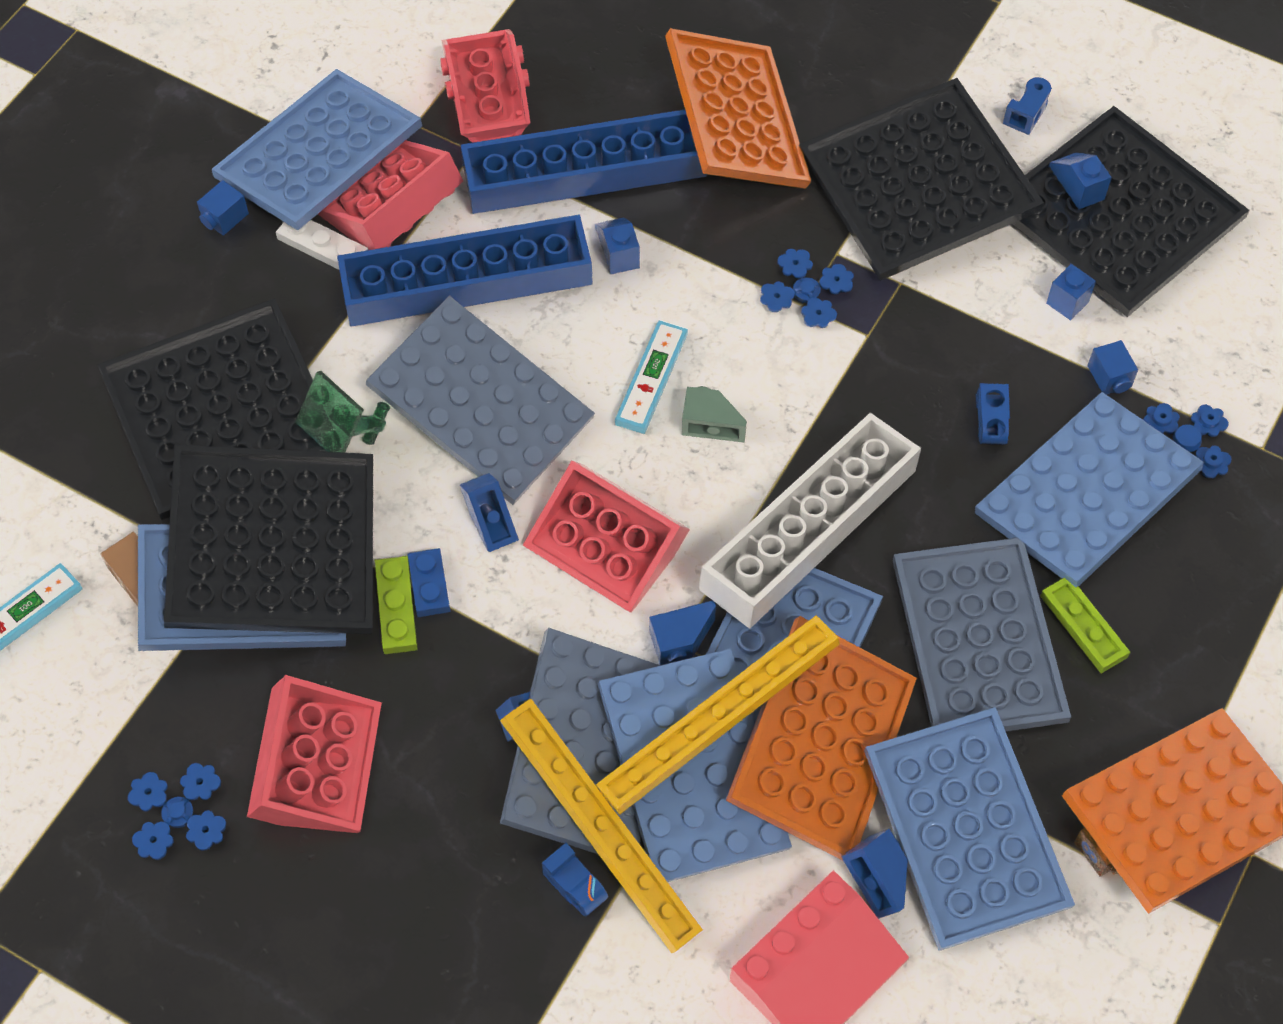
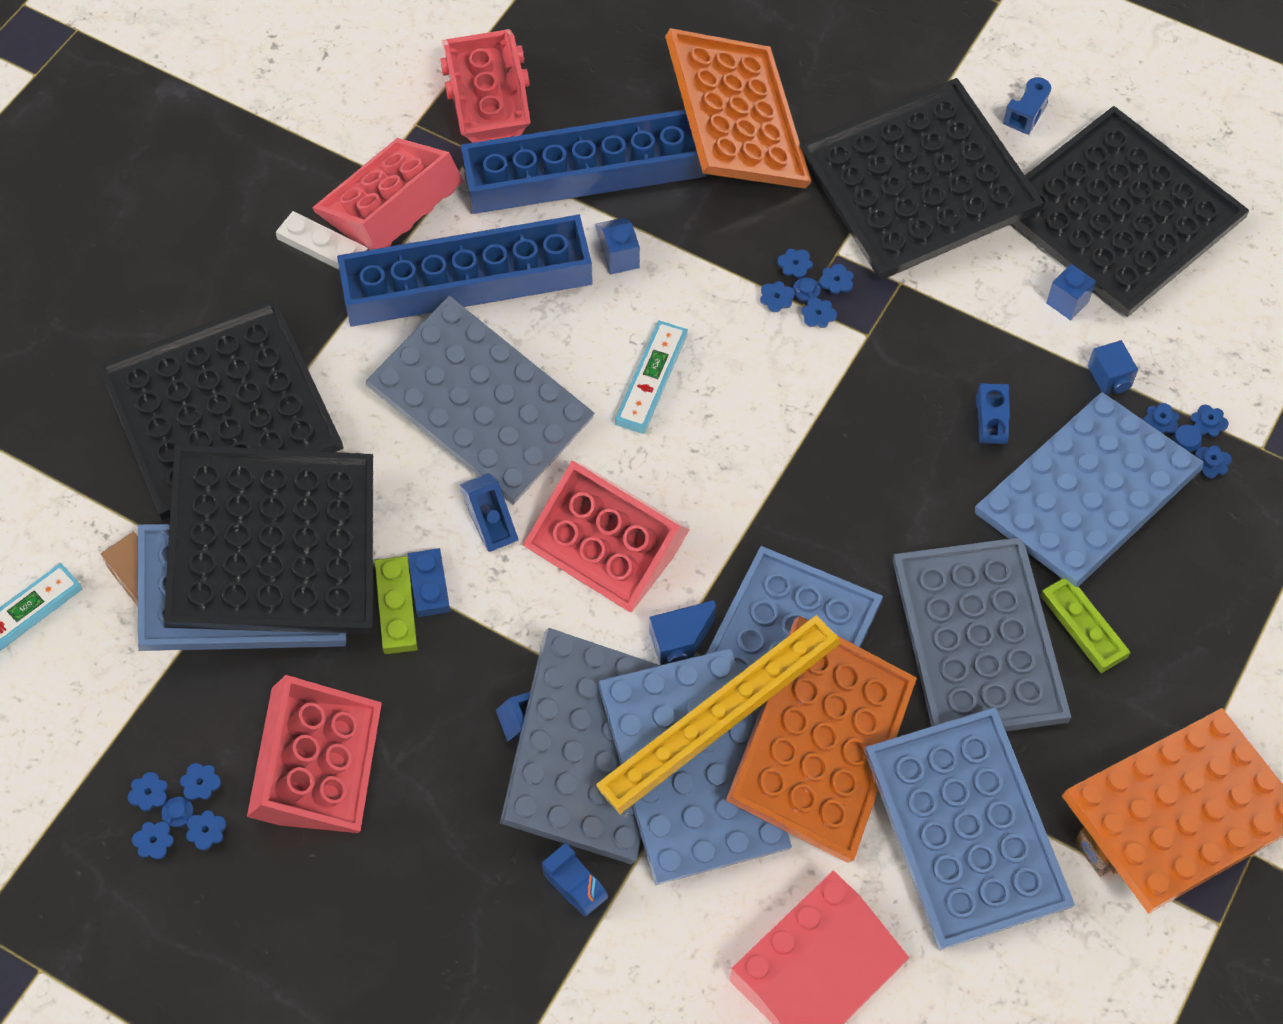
(222, 208): blue brick -> none
(317, 148): medium blue plate -> none
(335, 417): clear green plate -> none
(601, 825): yellow plate -> none
(711, 416): sand green slope -> none
(808, 520): white brick -> none
(880, 872): blue slope -> none
(1082, 178): blue slope -> none

